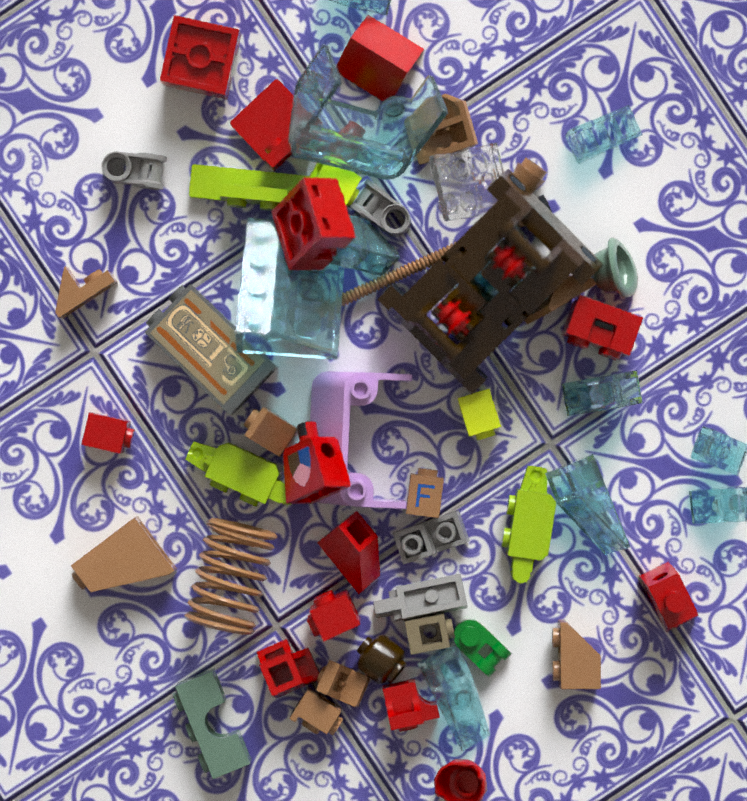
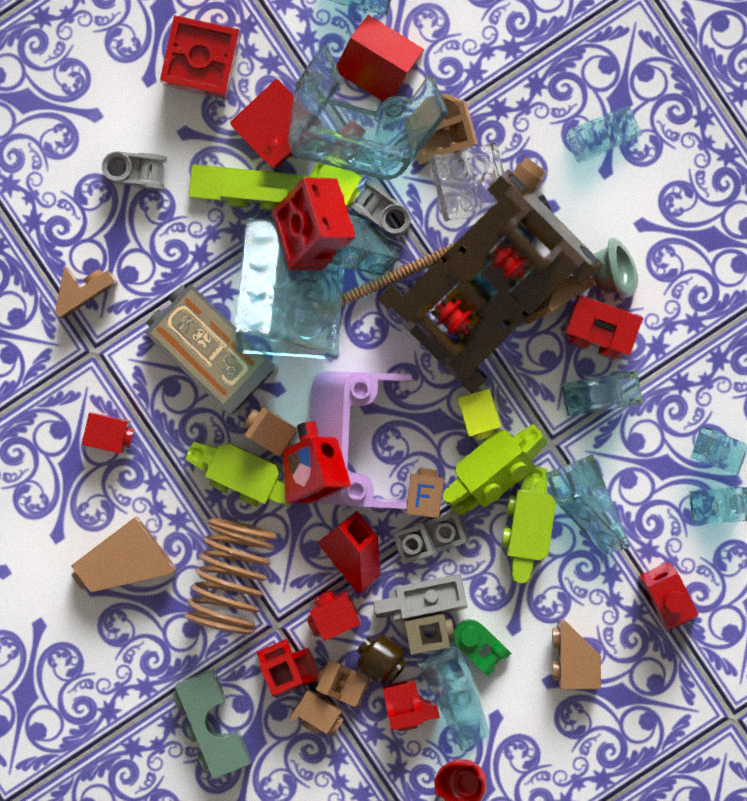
(493, 468): none -> lime hinge

